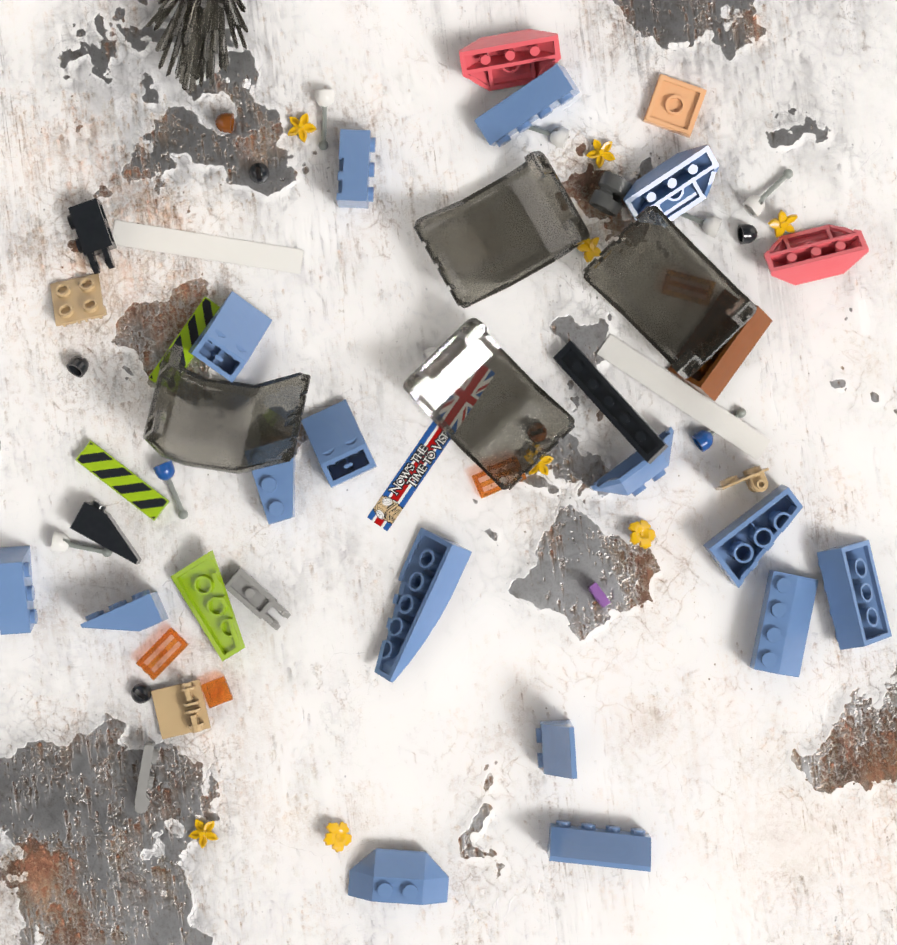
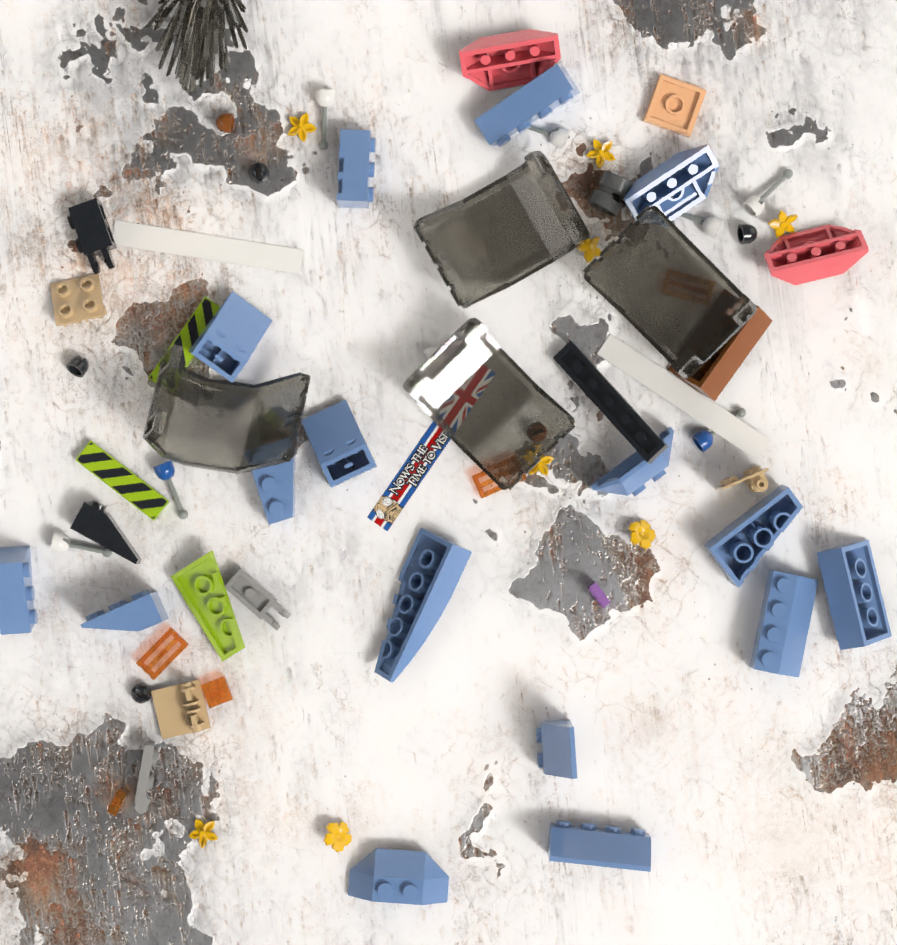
(118, 801): none -> clear orange tile

